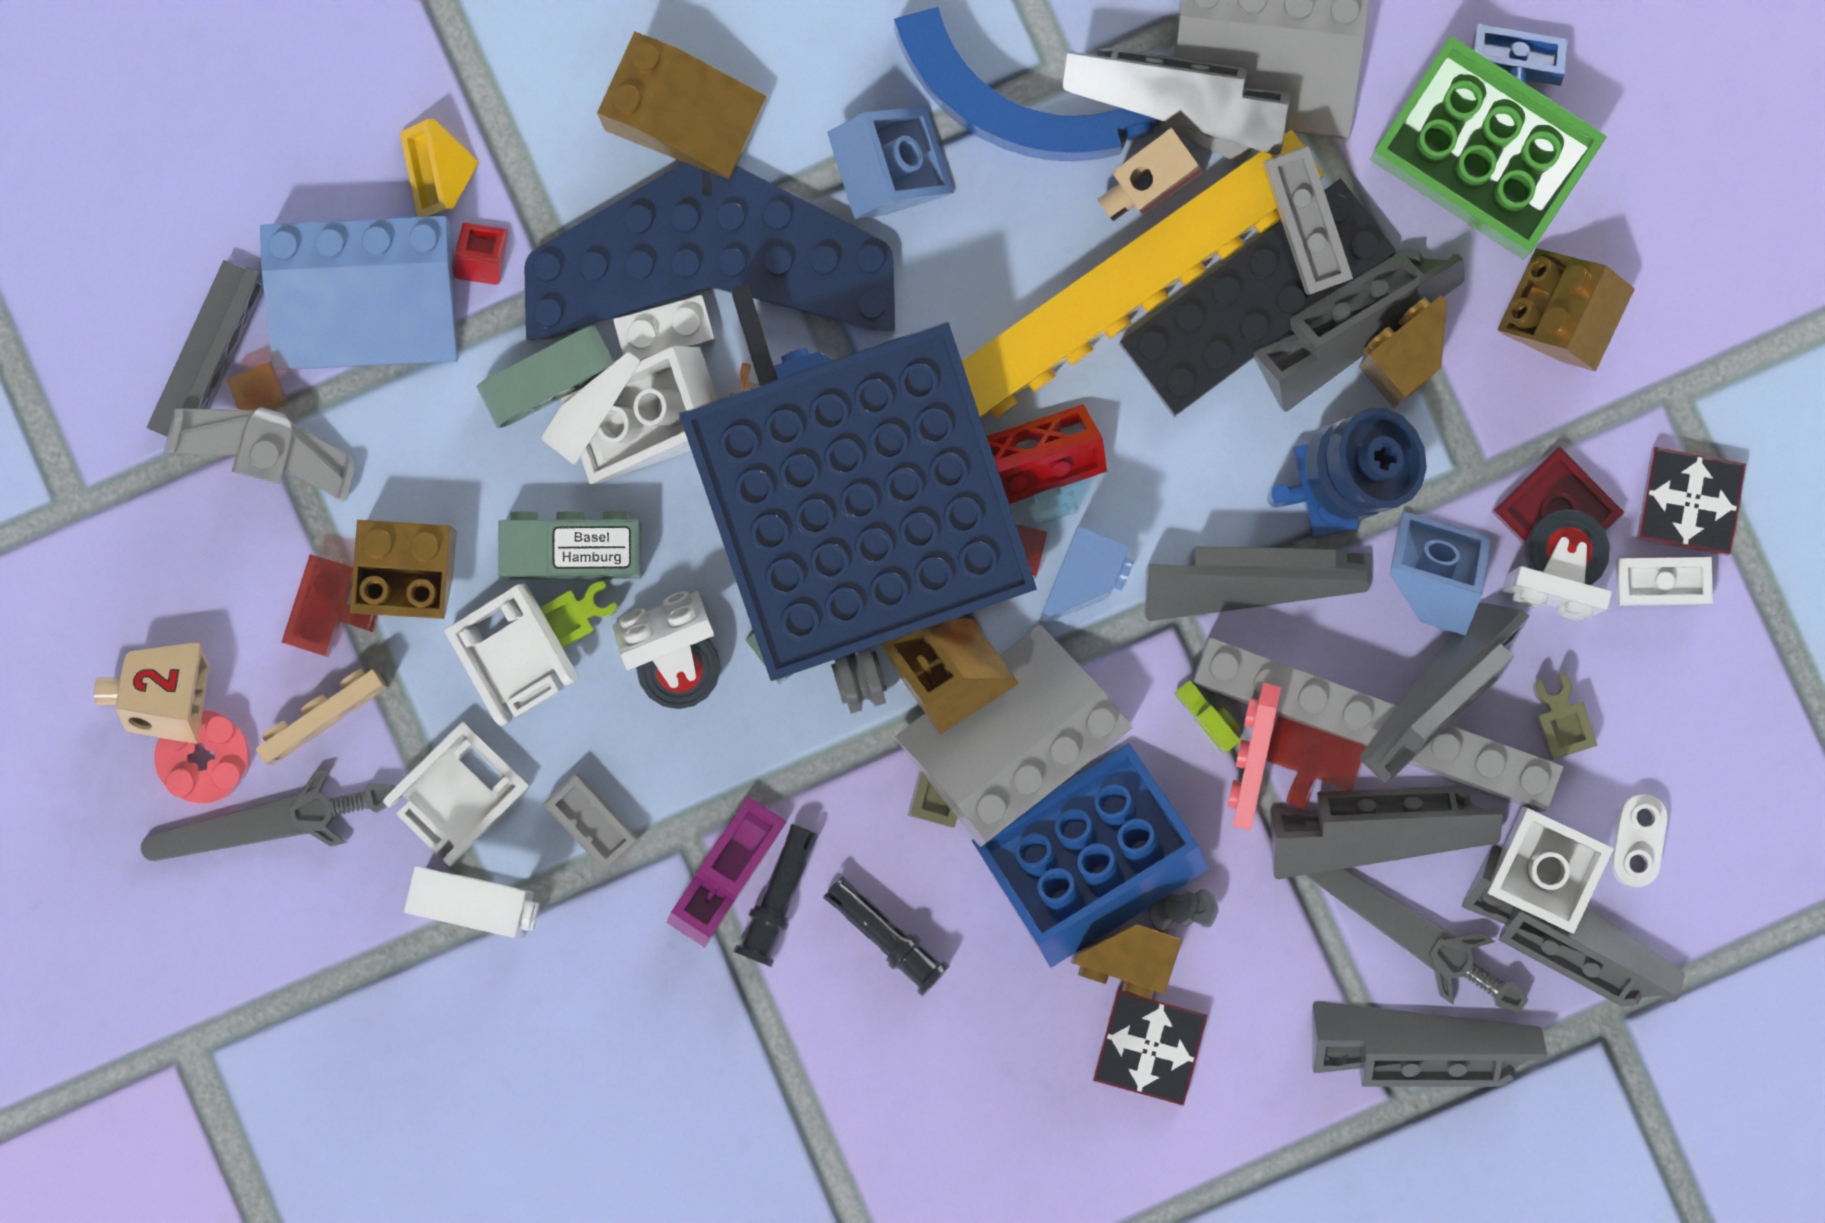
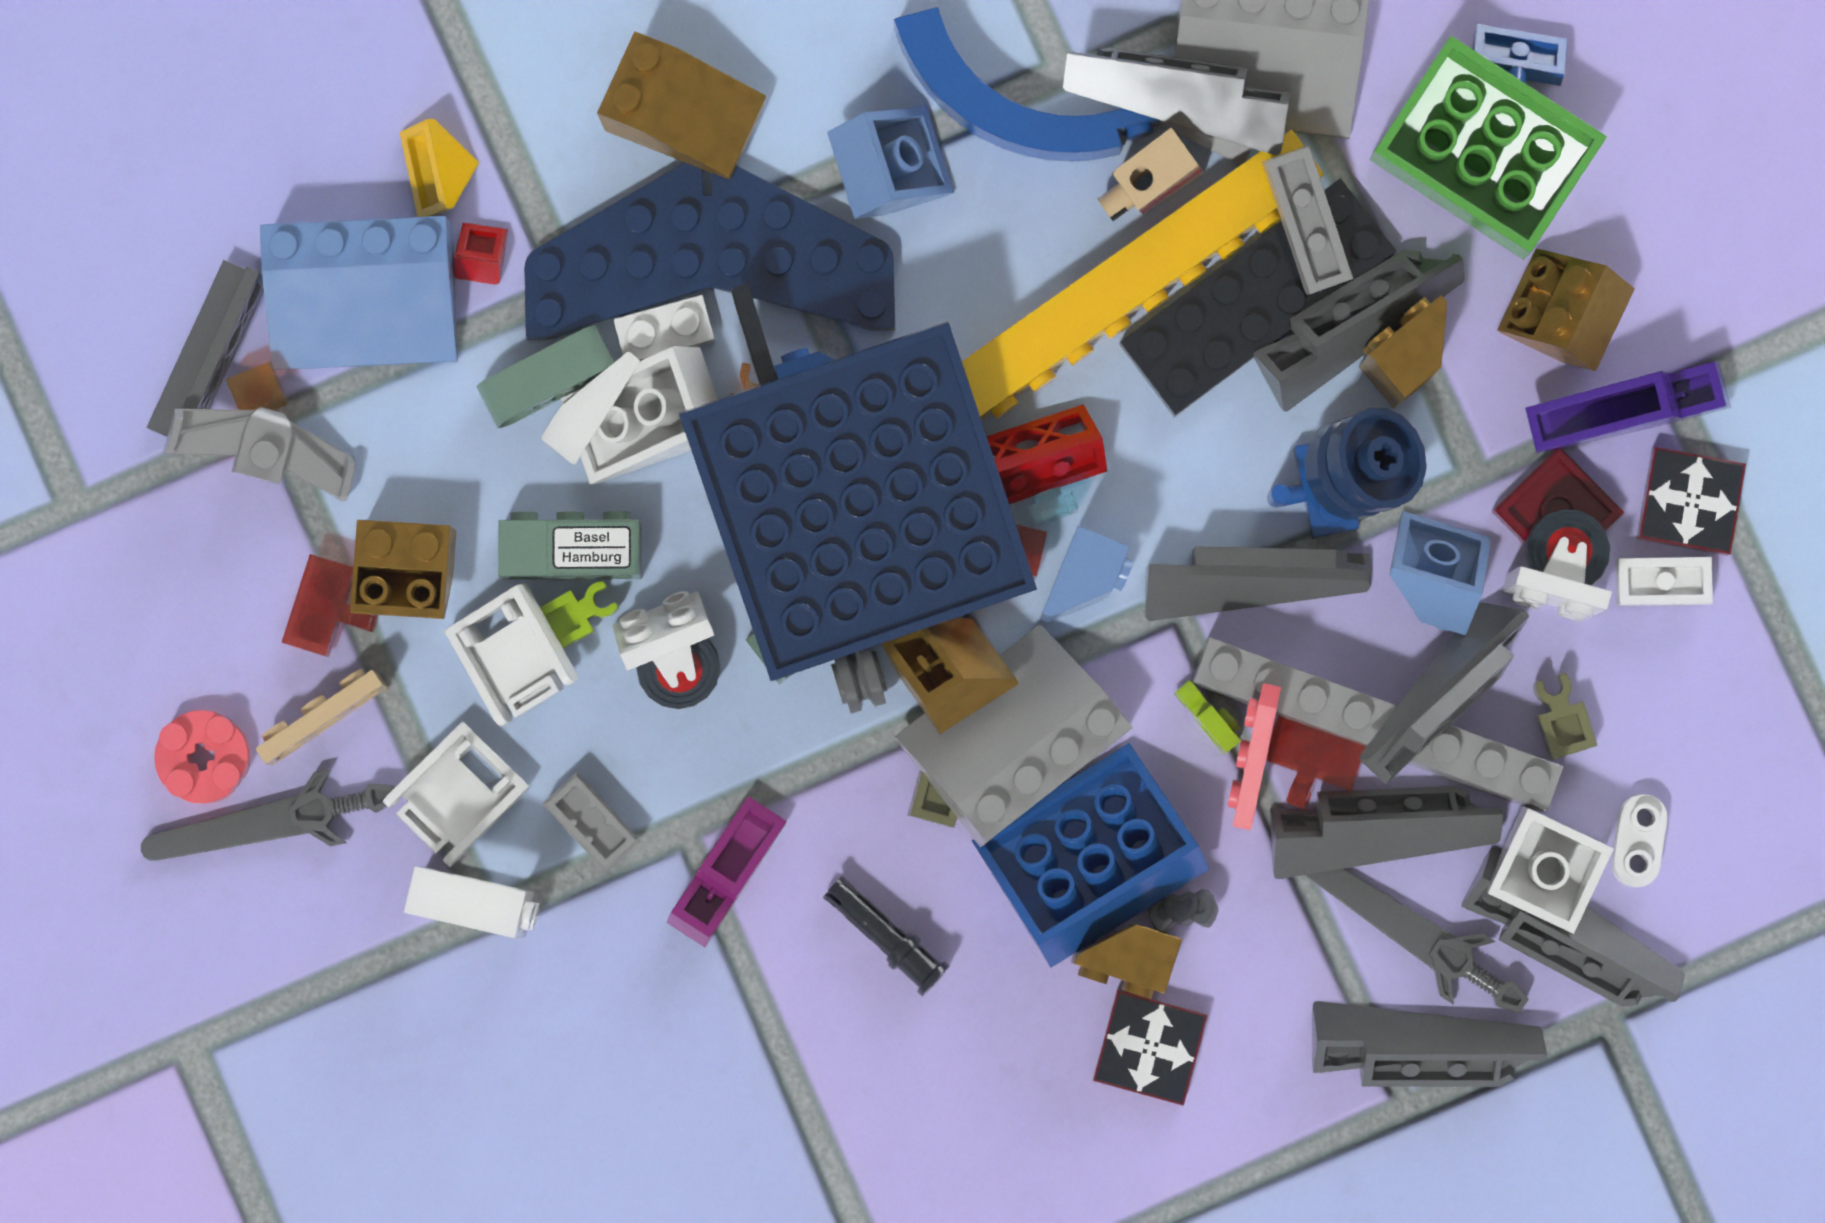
(159, 691): tan torso -> none
(769, 917): black pin -> none
(1628, 407): none -> dark purple slope

